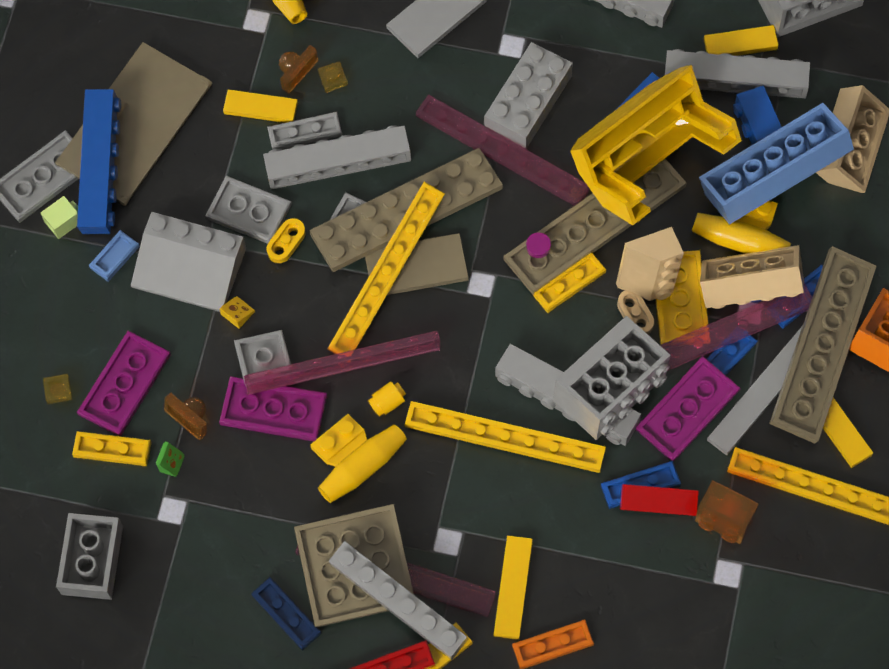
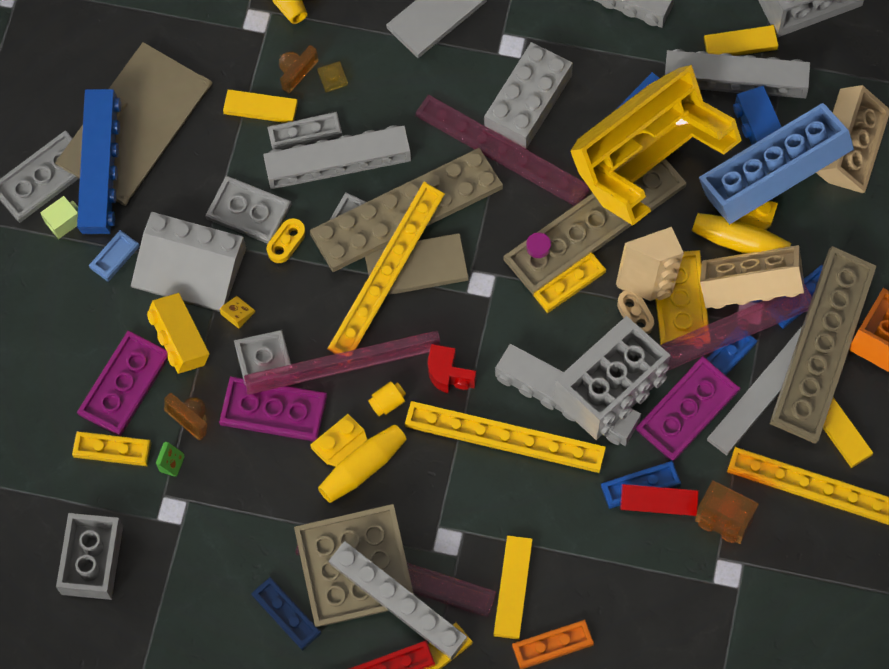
(57, 389): clear yellow plate -> none
(177, 333): none -> yellow brick
(443, 373): none -> red brick

